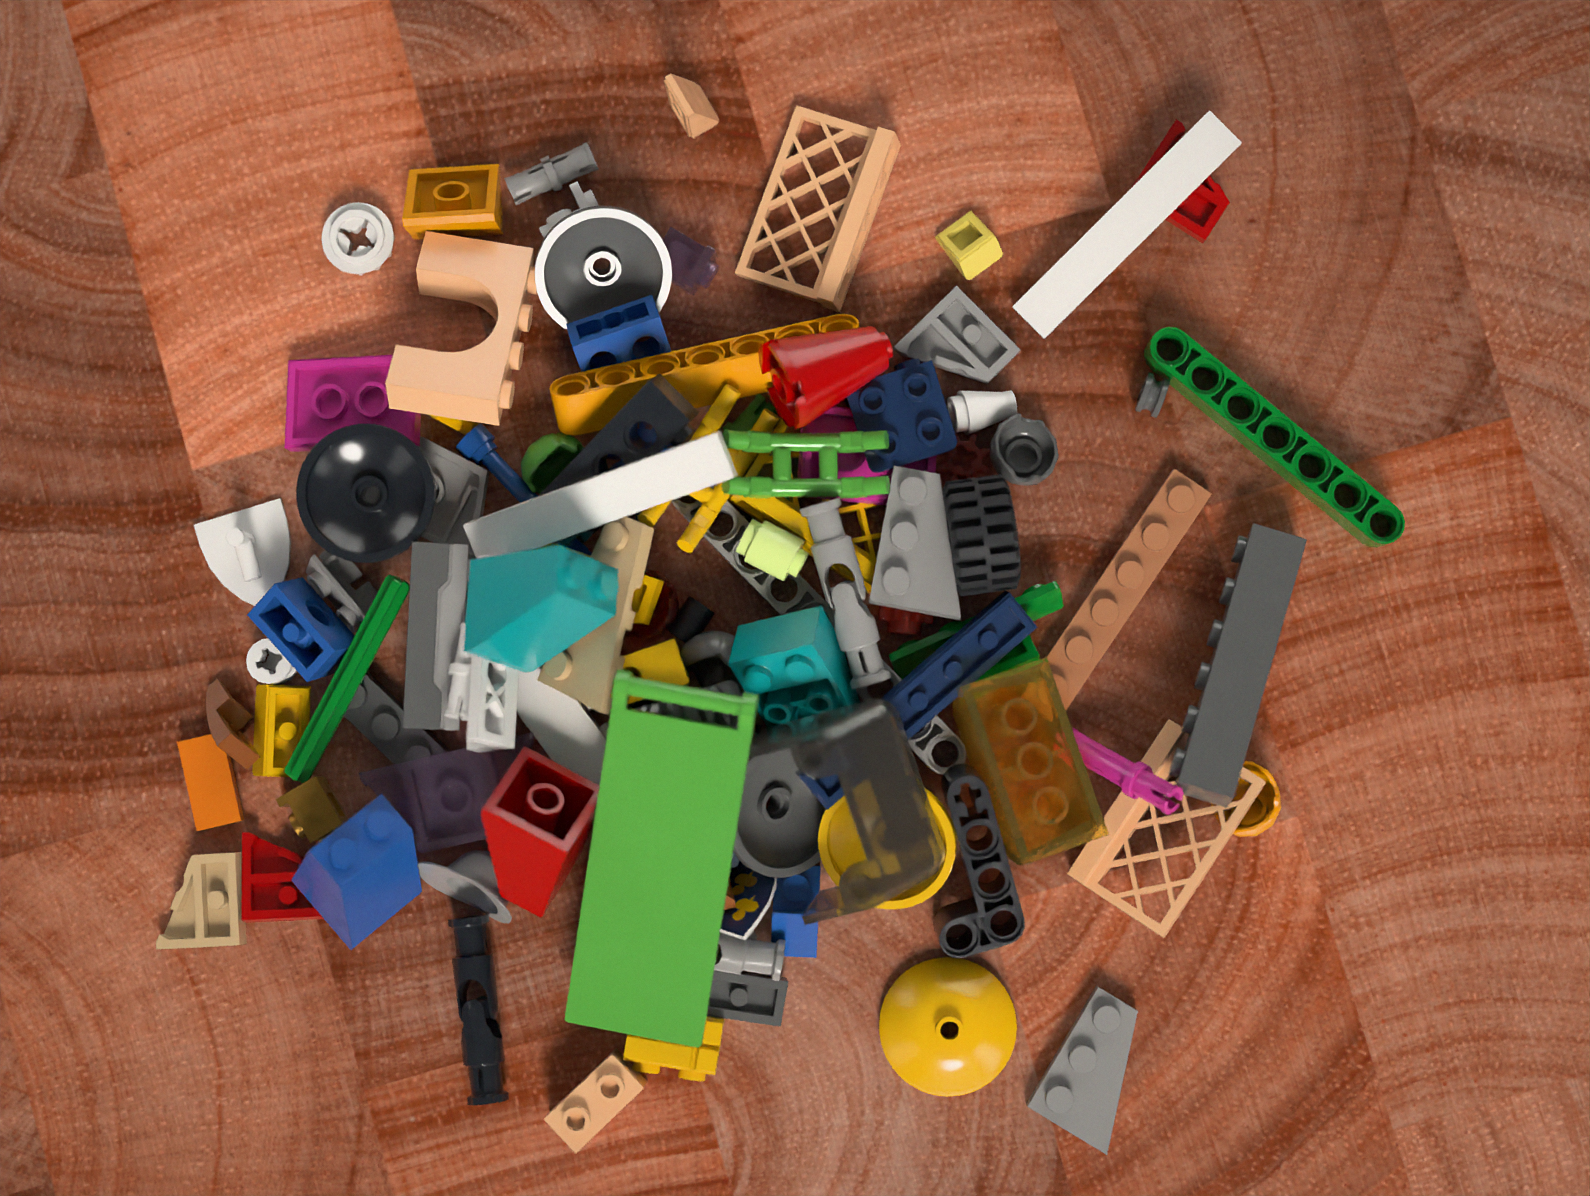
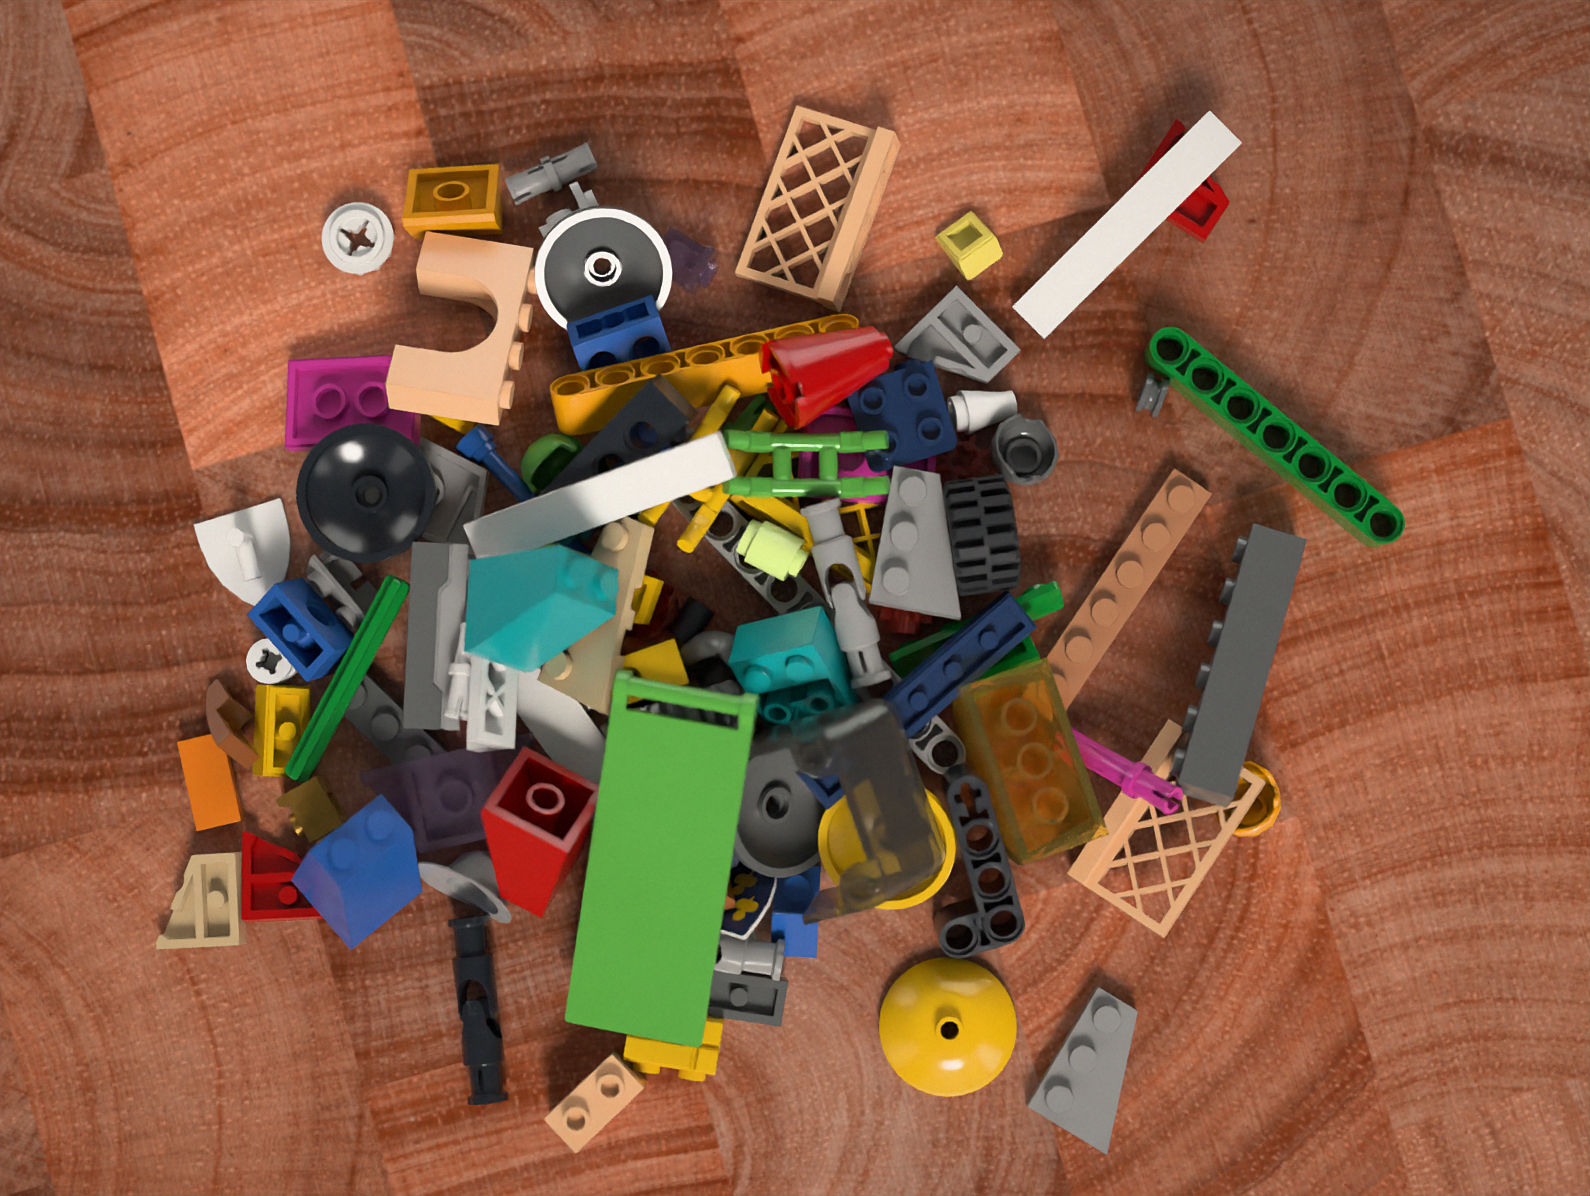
(690, 105): light nougat slope -> none

